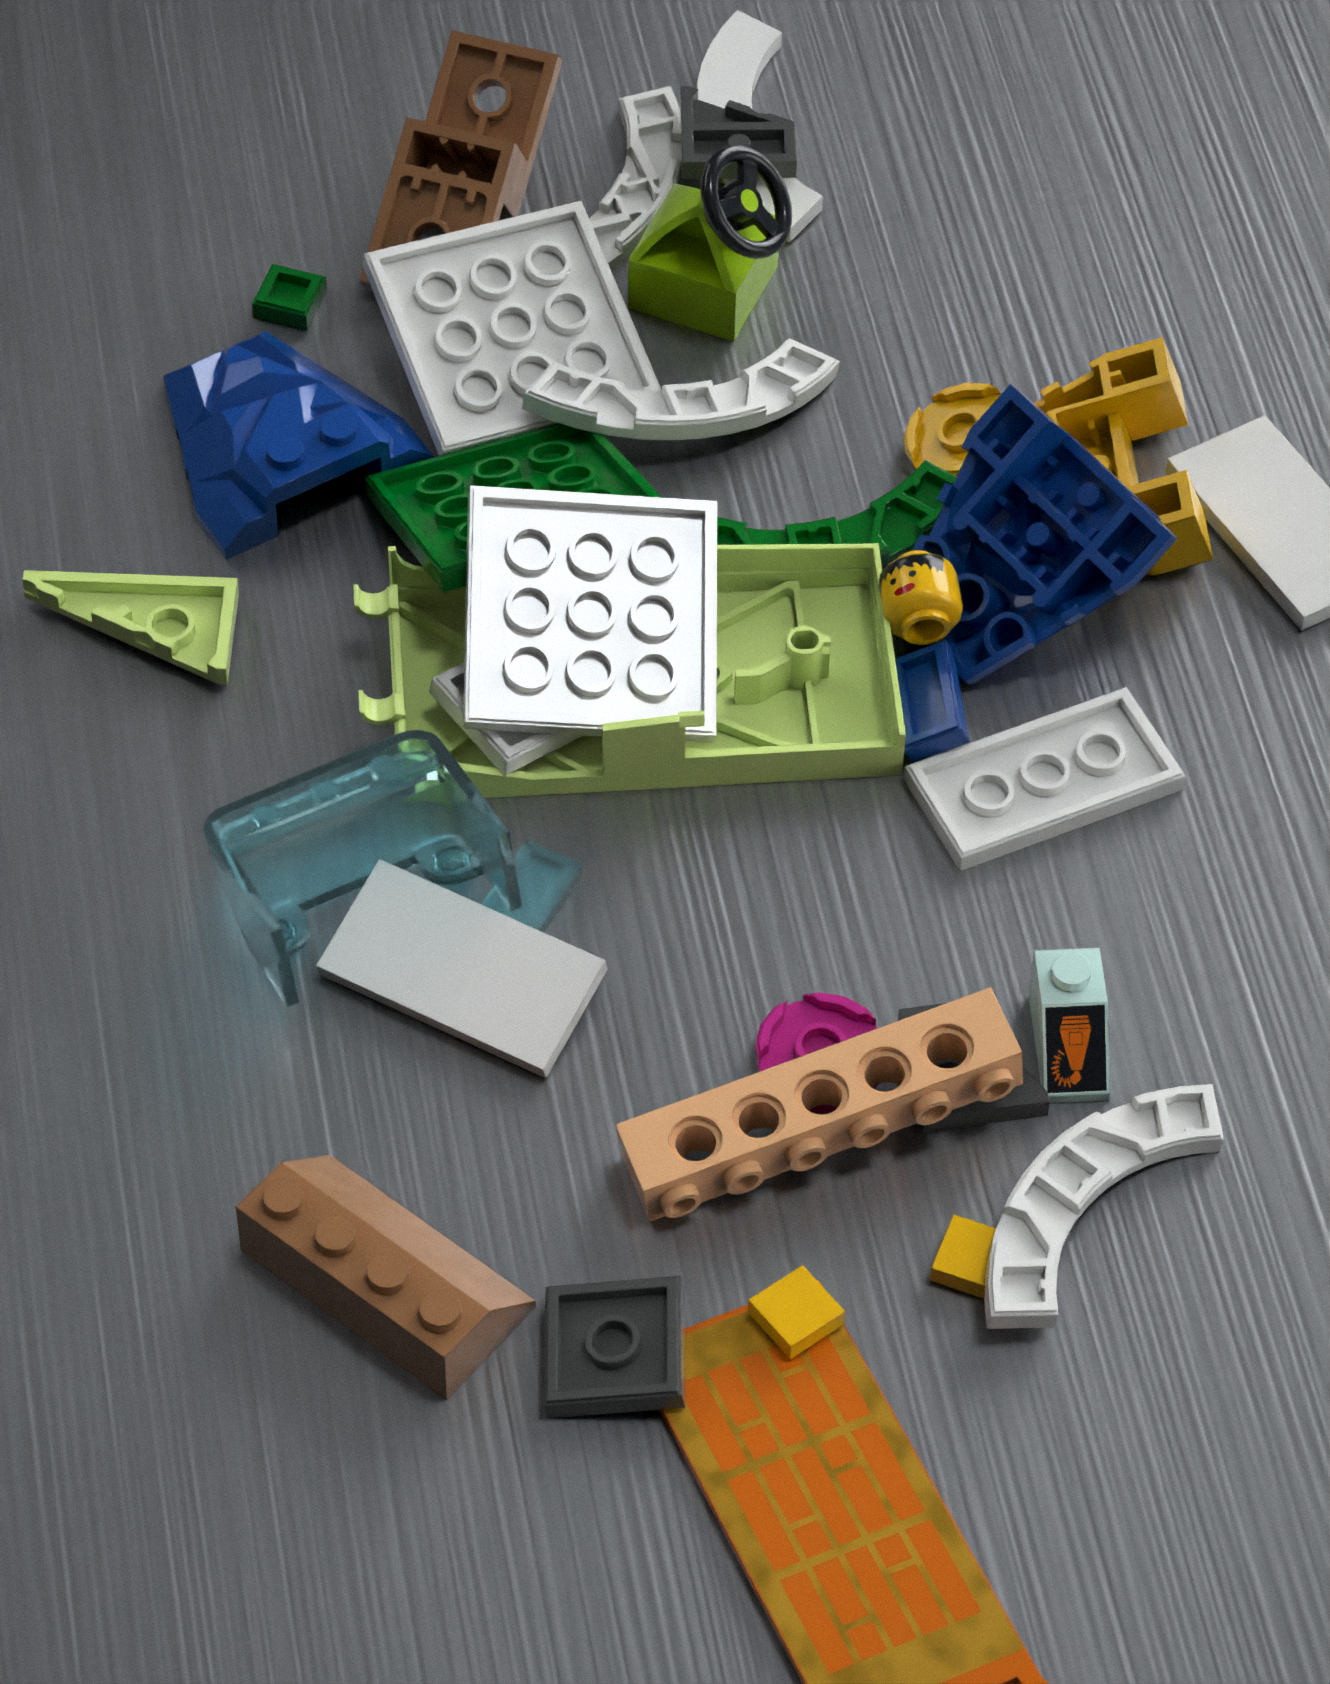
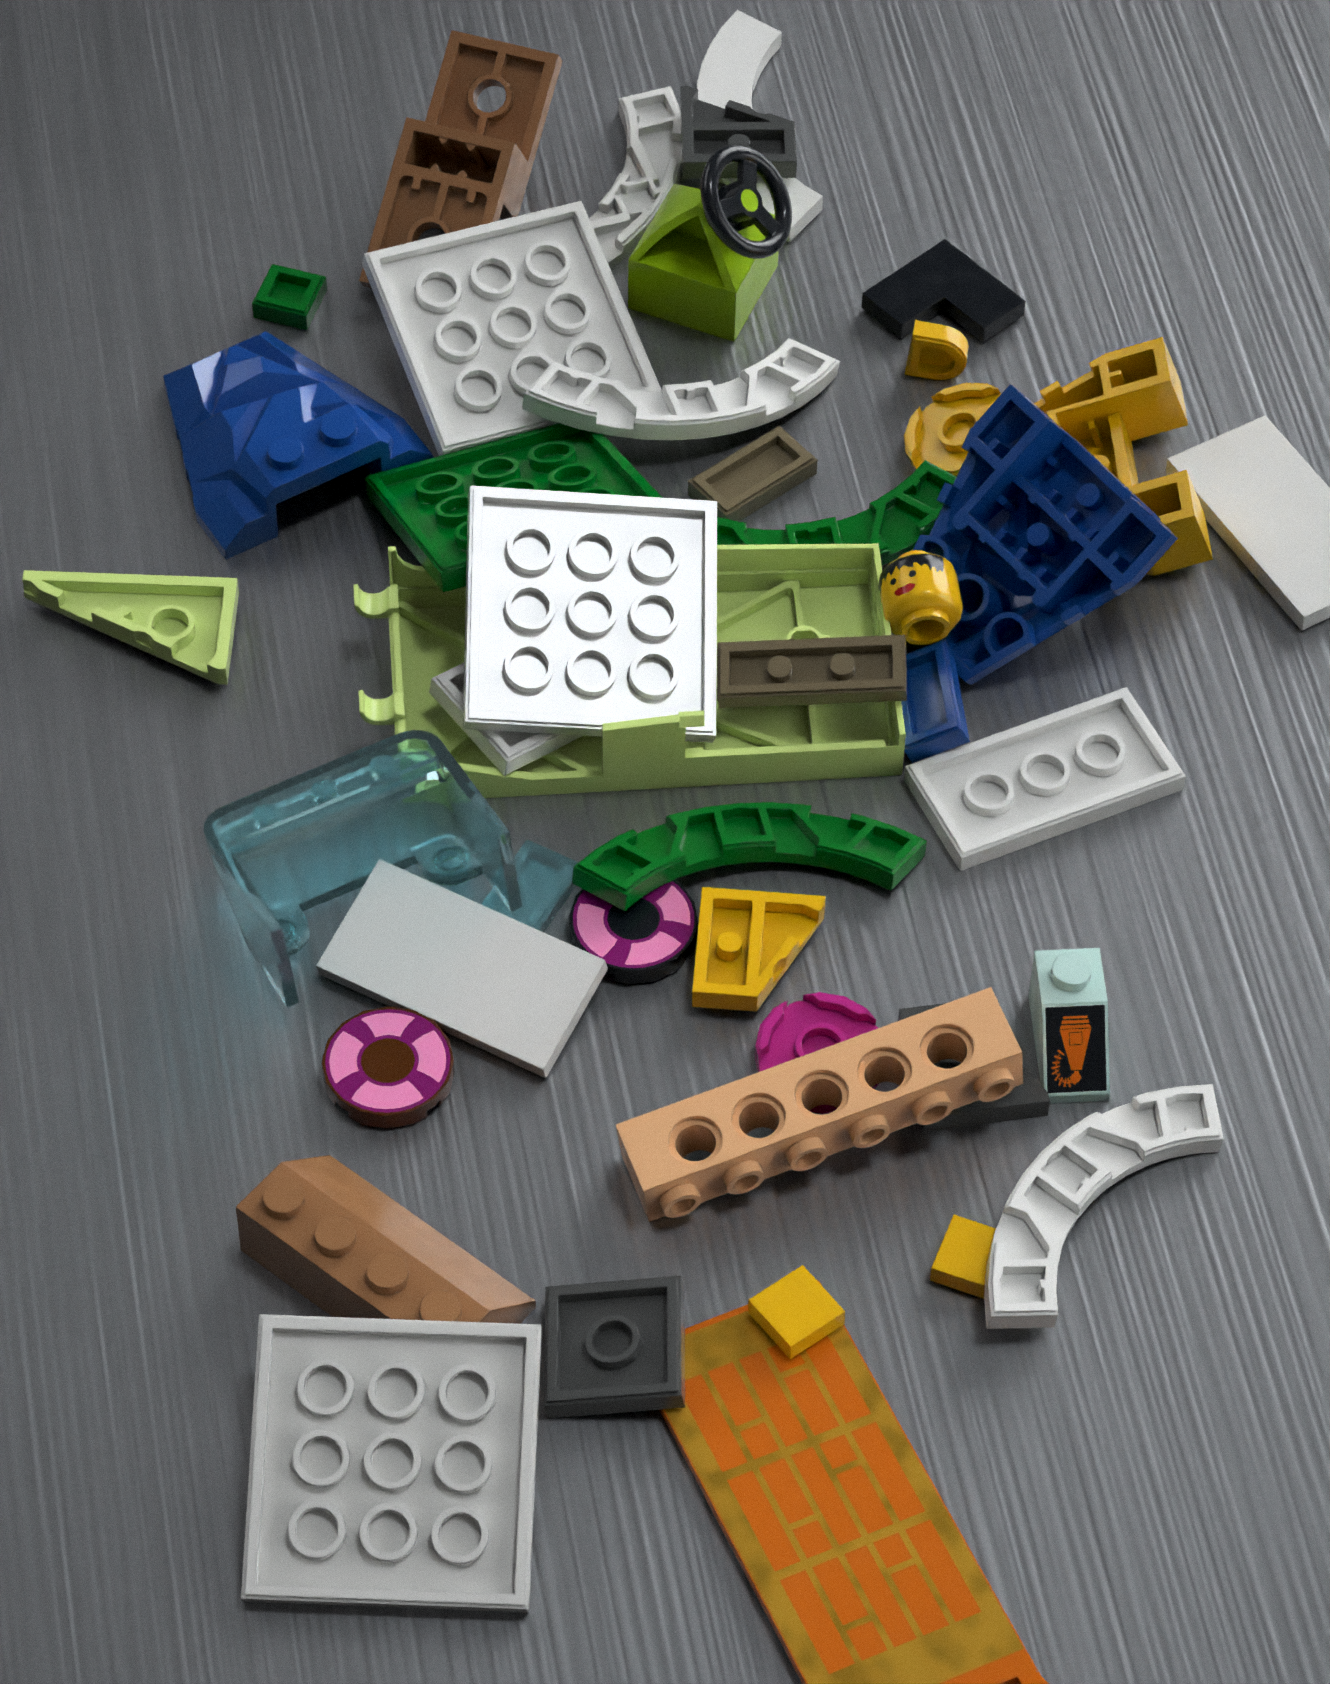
(388, 1066): none -> tile
(392, 1463): none -> white tile
(638, 942): none -> tile
(746, 833): none -> green tile
(749, 944): none -> yellow wing
(754, 475): none -> dark tan tile
(811, 671): none -> dark tan tile
(936, 351): none -> yellow tile
(948, 283): none -> black tile

